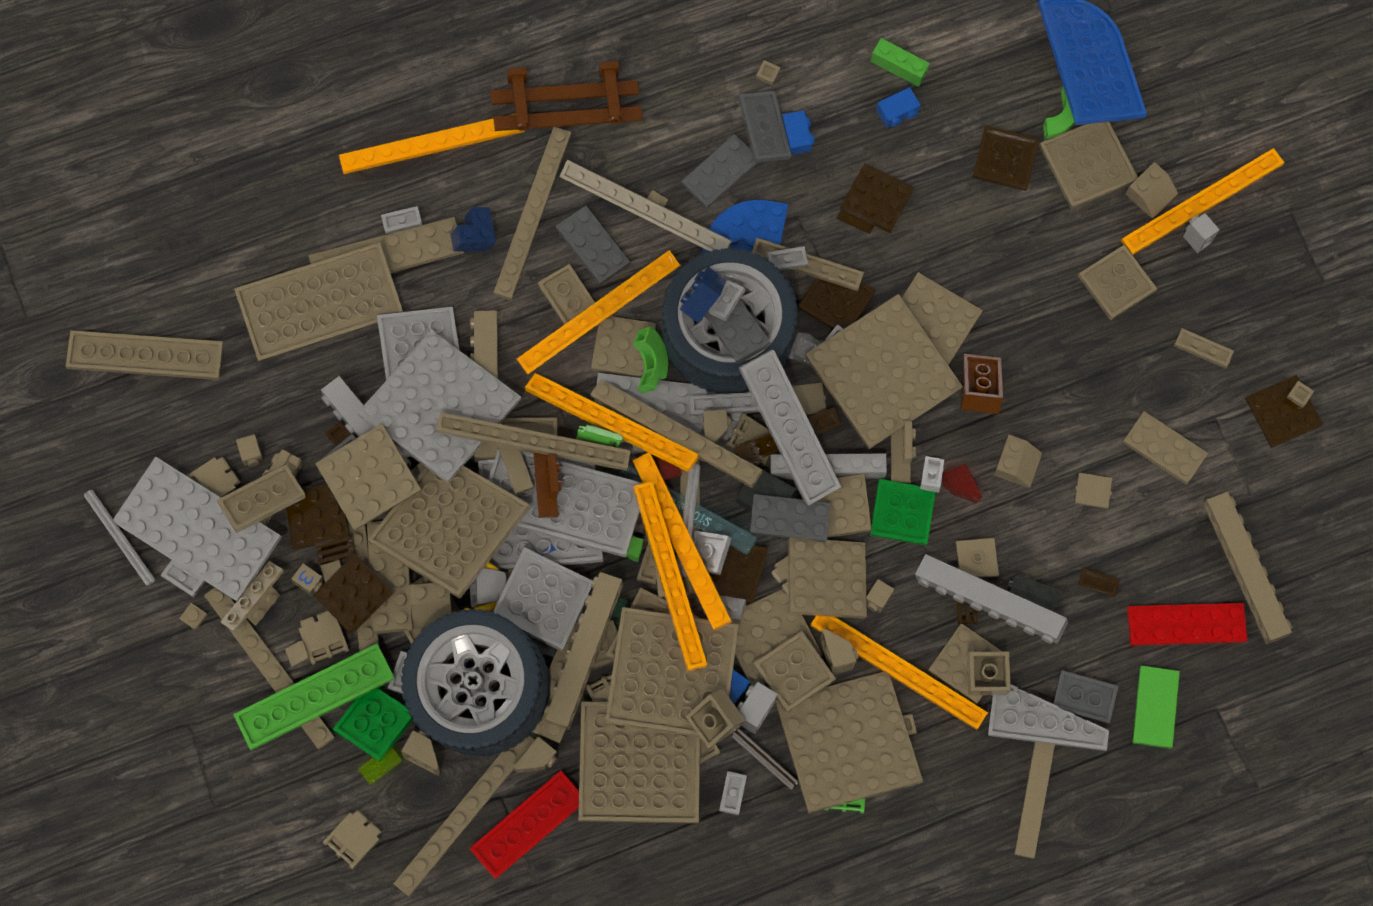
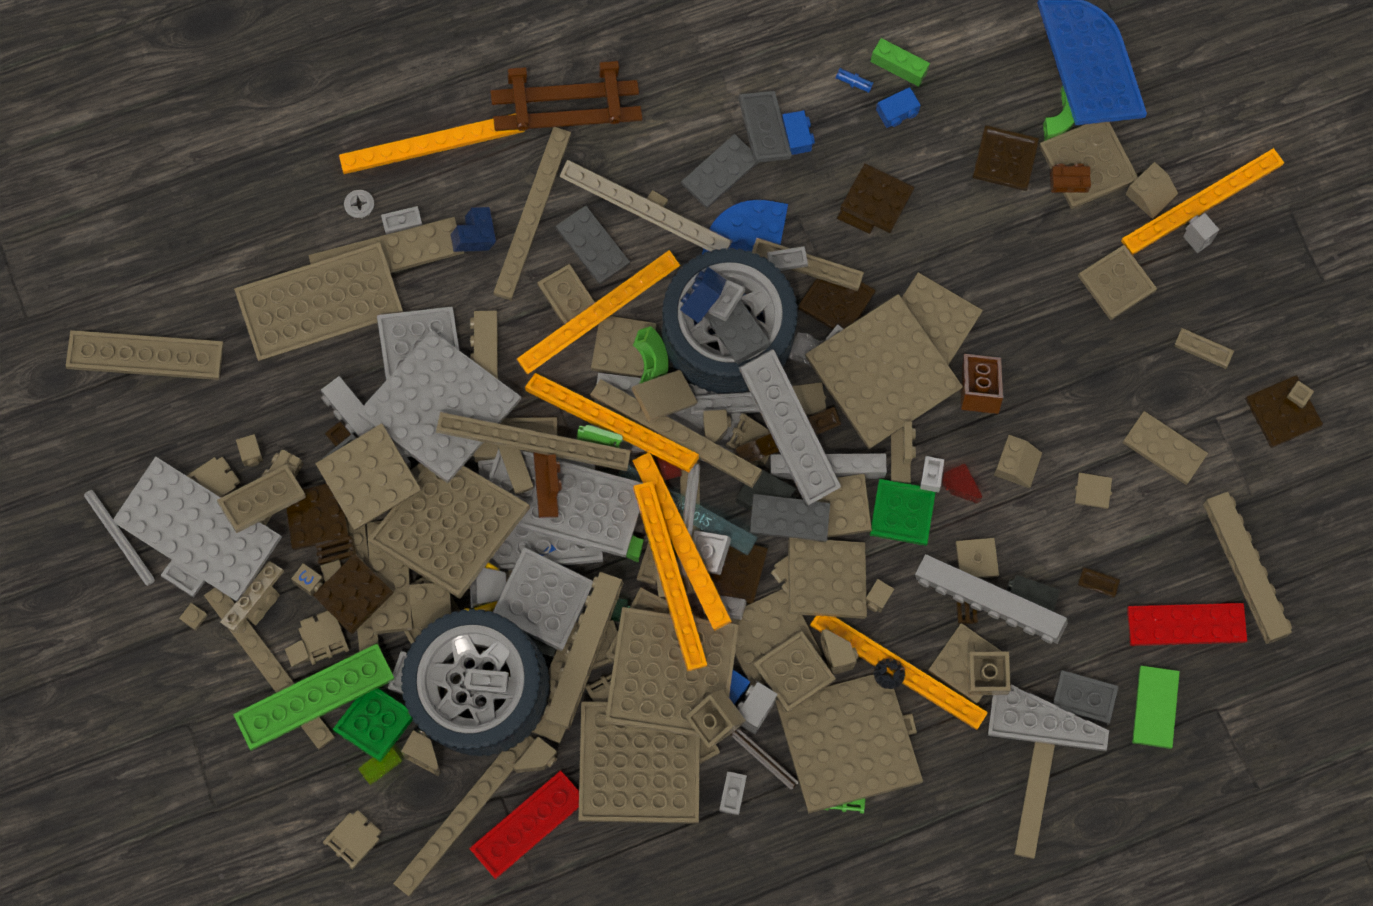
(351, 200): none -> light grey gear
(487, 680): none -> light grey plate
(664, 395): none -> dark tan tile
(768, 73): dark tan plate -> none
(854, 80): none -> blue pin
(885, 681): none -> black gear
(1070, 178): none -> reddish brown brick

